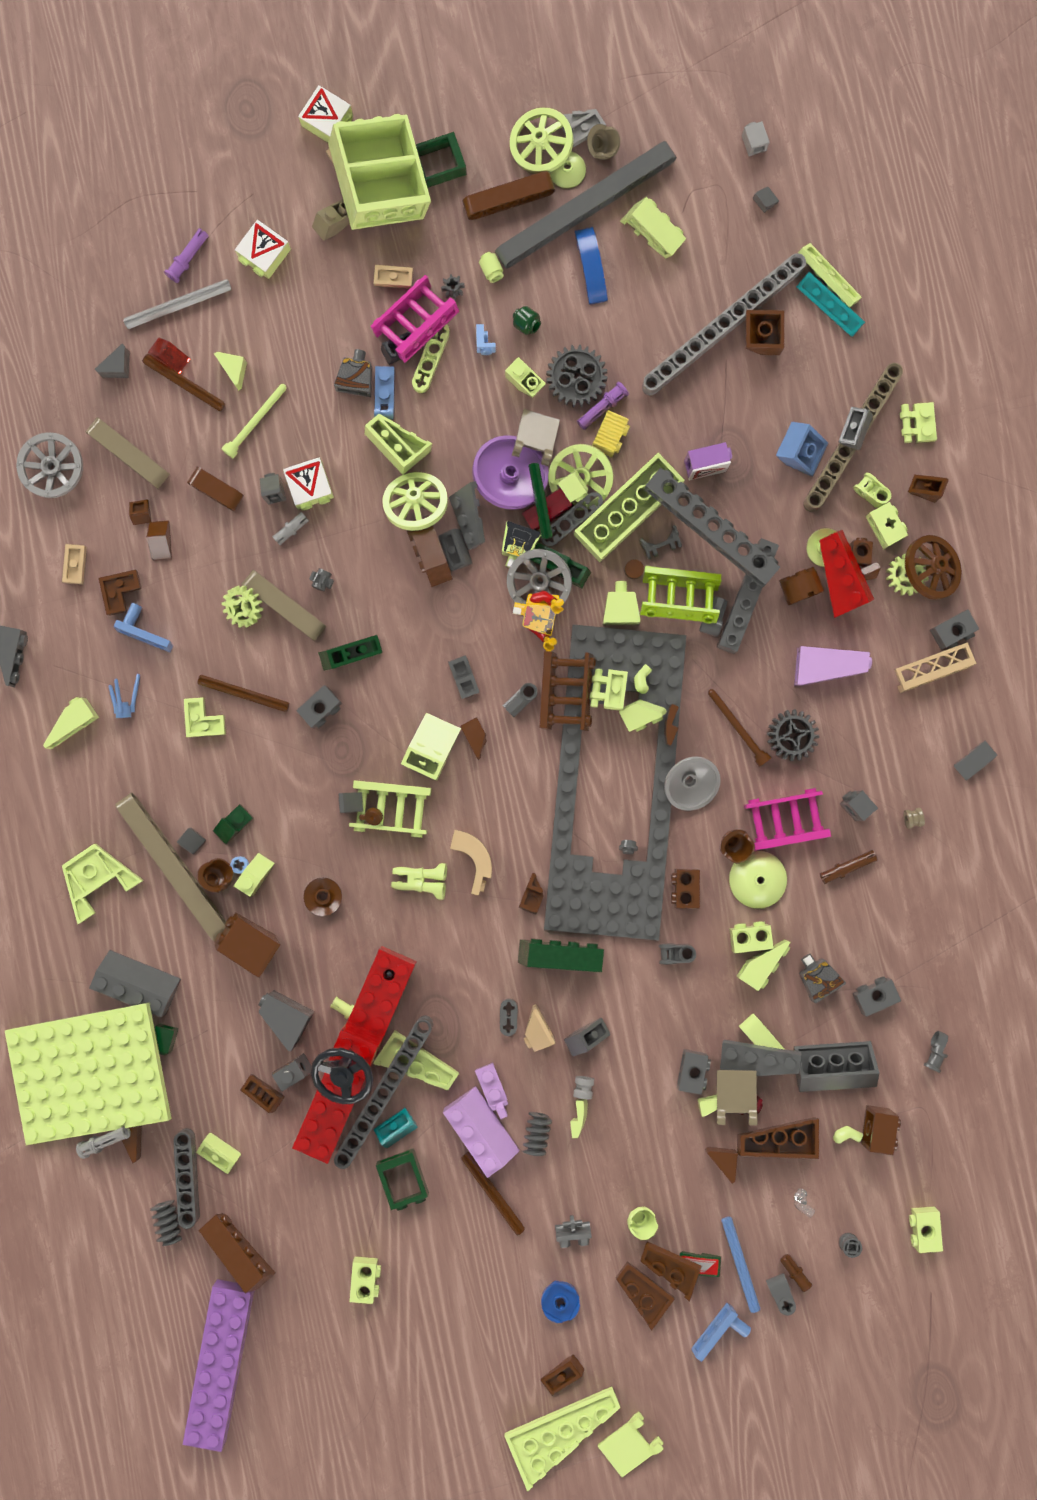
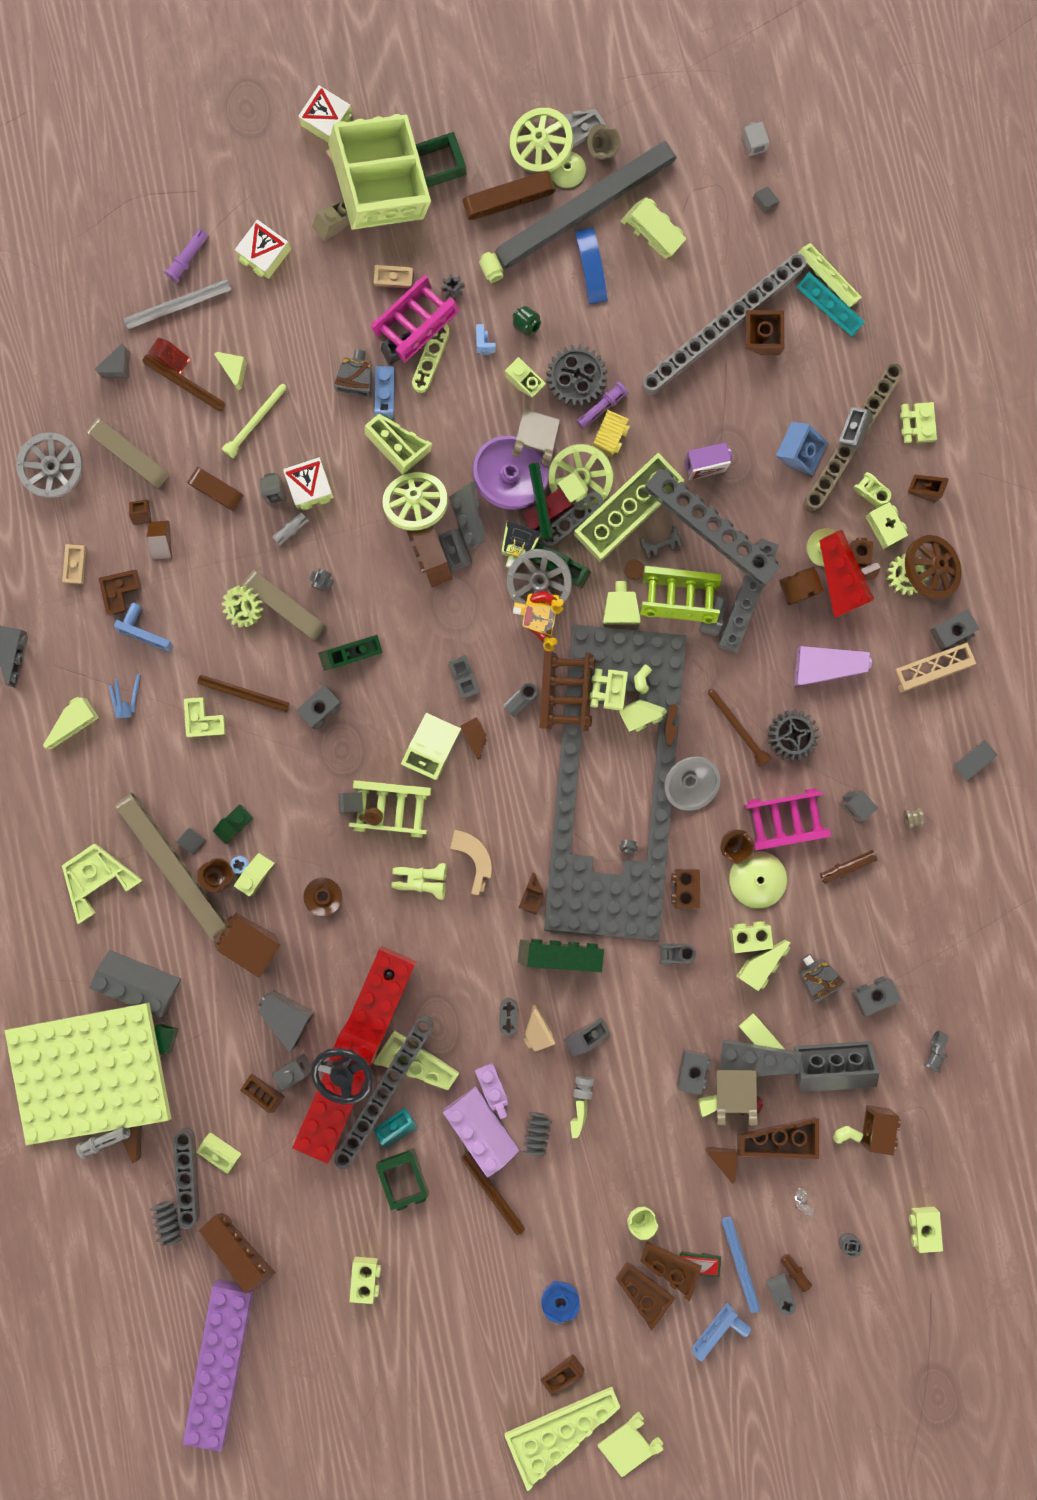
(342, 1007): yellowish green pin -> none
(573, 1231): dark grey hips -> none

